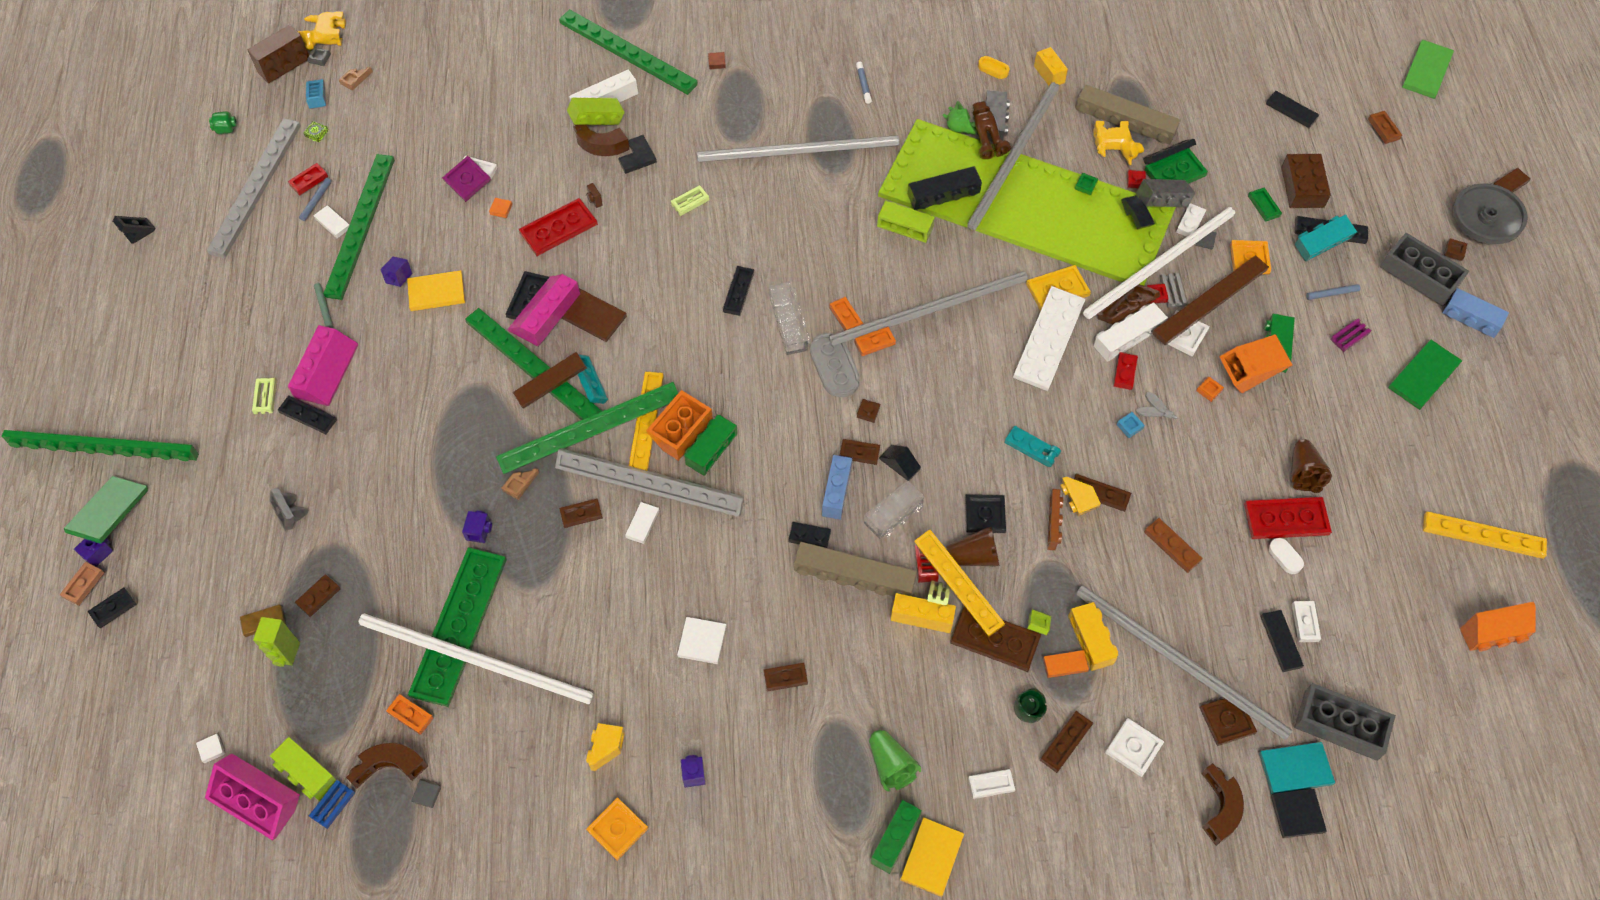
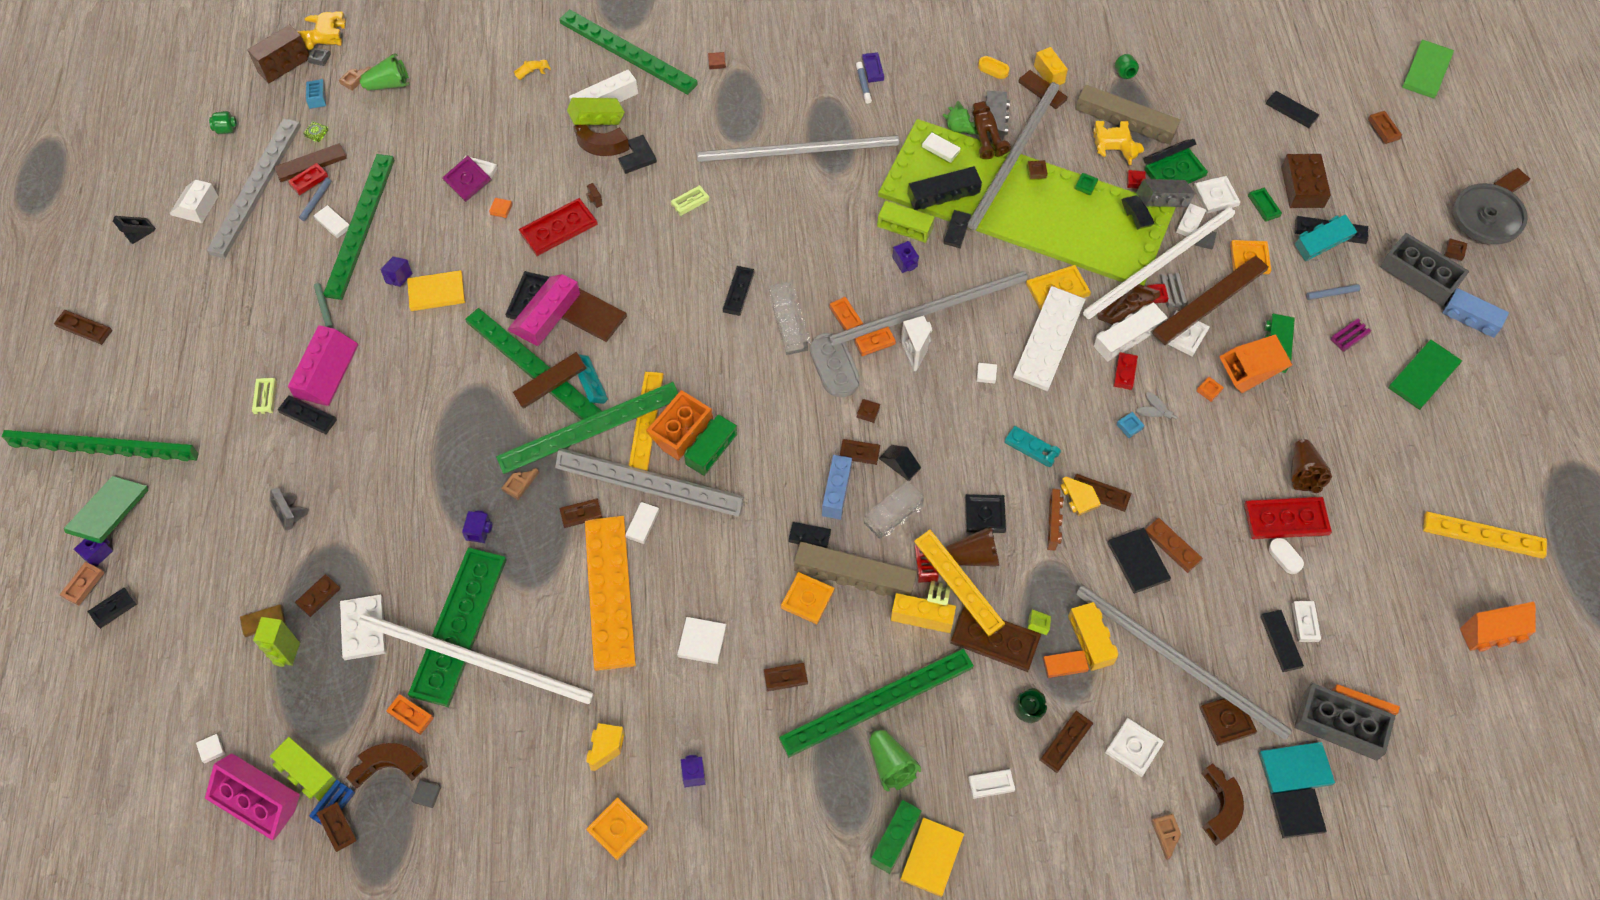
(83, 327): none -> reddish brown tile
(195, 201): none -> white slope
(323, 157): none -> reddish brown tile
(336, 827): none -> reddish brown plate
(357, 639): none -> white plate
(385, 75): none -> bright green cone
(530, 66): none -> yellow piece
(609, 594): none -> light orange plate
(807, 598): none -> light orange plate
(873, 67): none -> dark purple tile
(875, 703): none -> green plate
(905, 257): none -> dark purple brick
(916, 339): none -> white slope
(941, 147): none -> white tile
(957, 229): none -> black plate
(986, 373): none -> white tile
(1037, 169): none -> reddish brown plate
(1039, 86): none -> reddish brown tile
(1126, 66): none -> green head
(1139, 560): none -> black tile
(1167, 833): none -> medium nougat tile
(1216, 194): none -> white tile
(1375, 702): none -> orange tile

